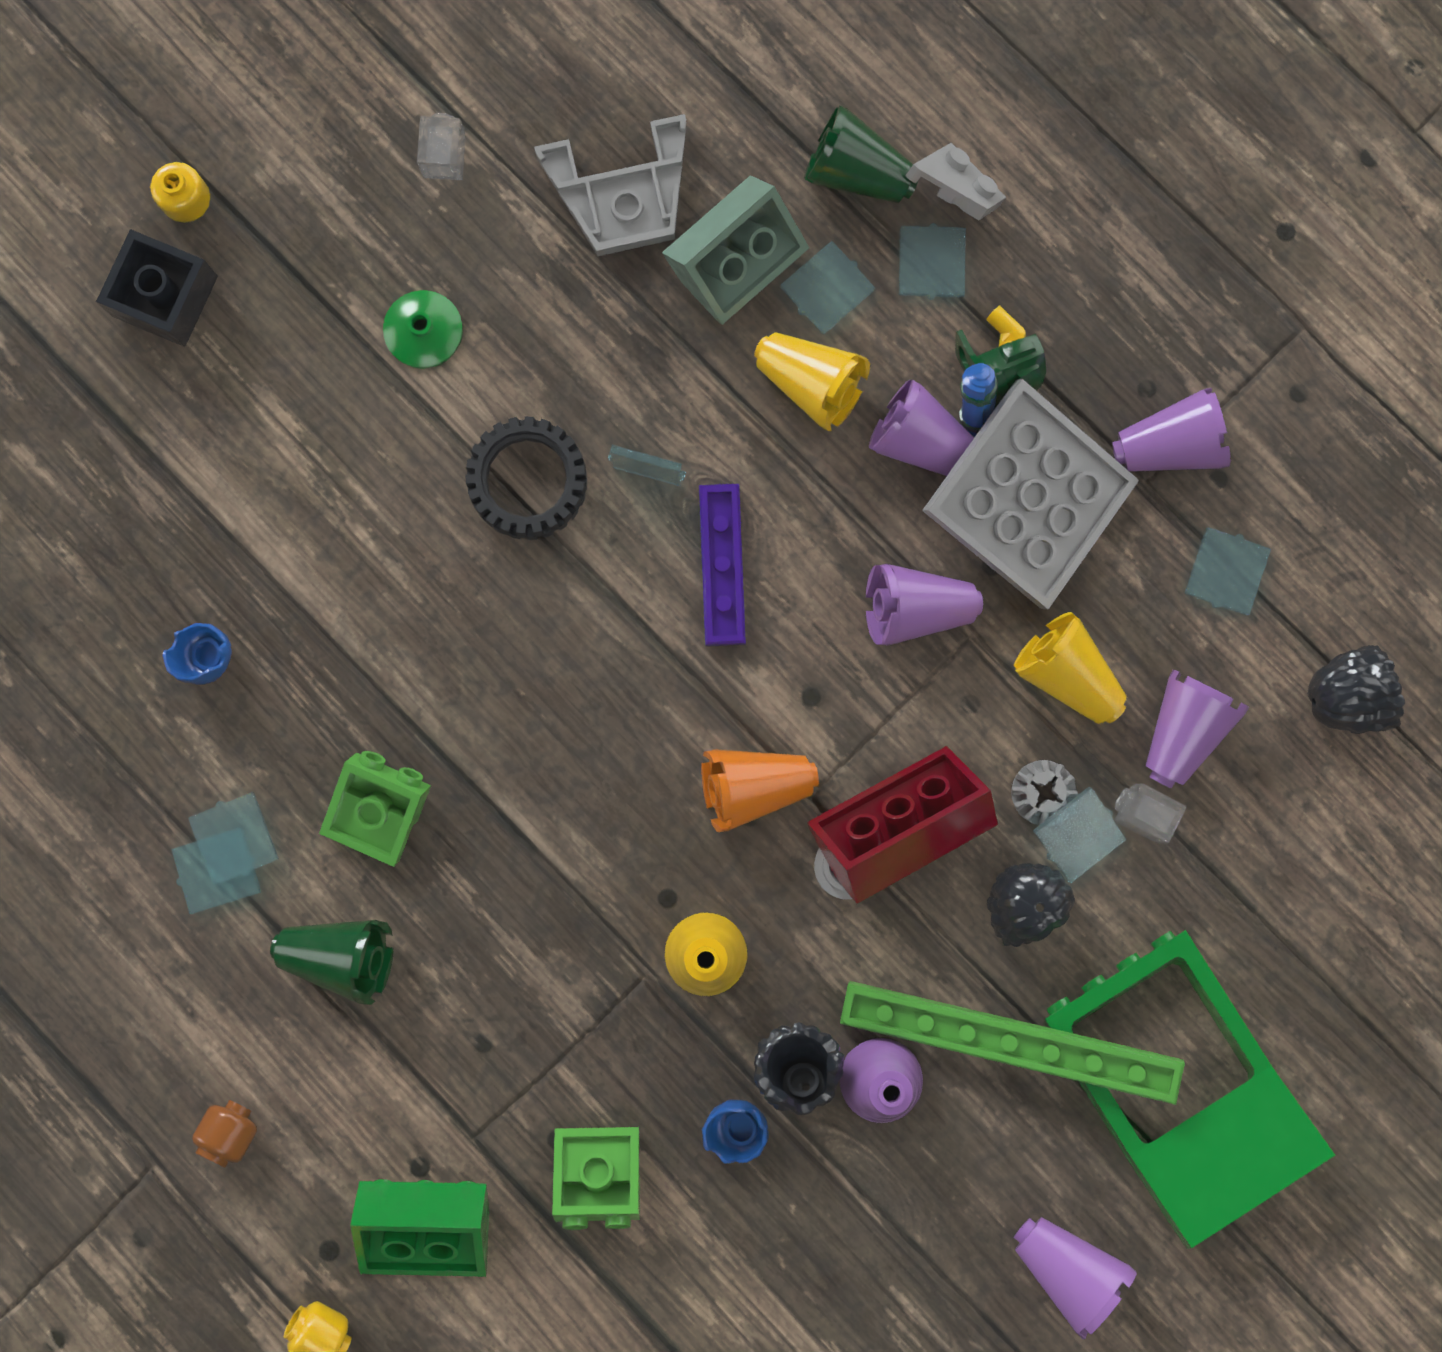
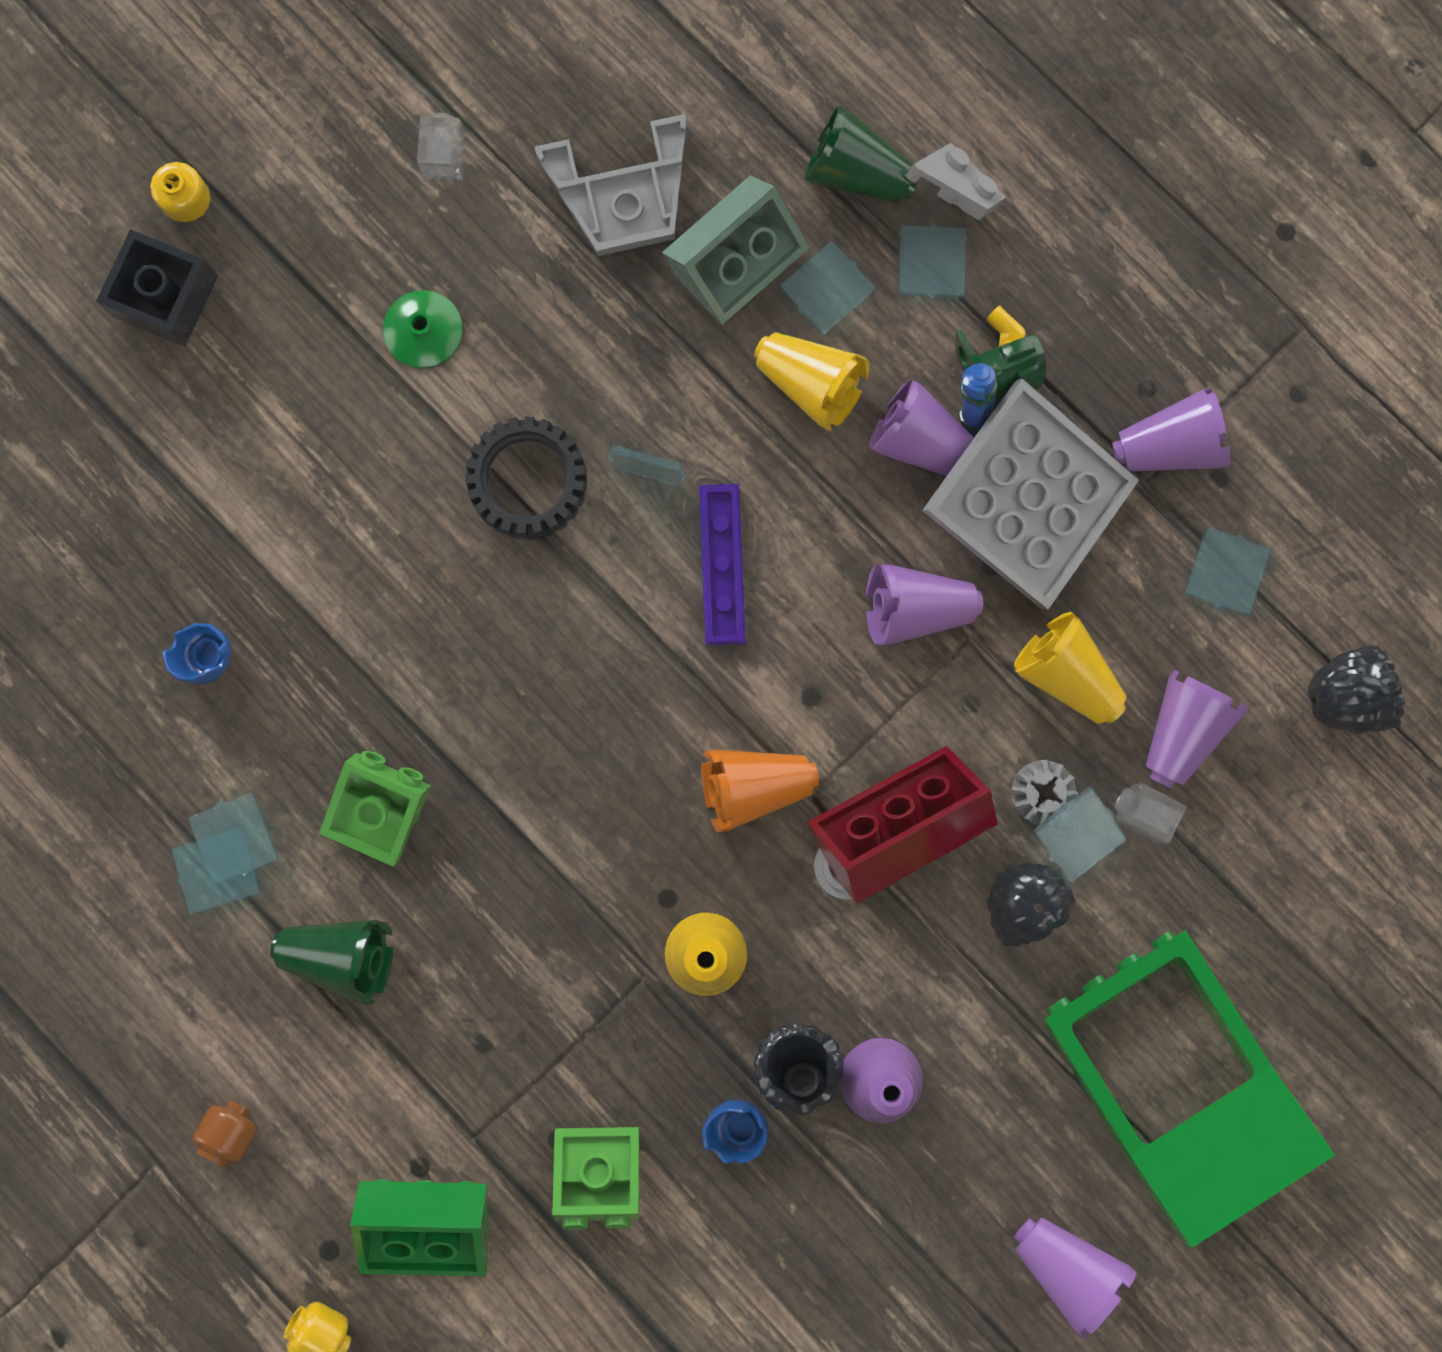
(1013, 1042): bright green tile -> none

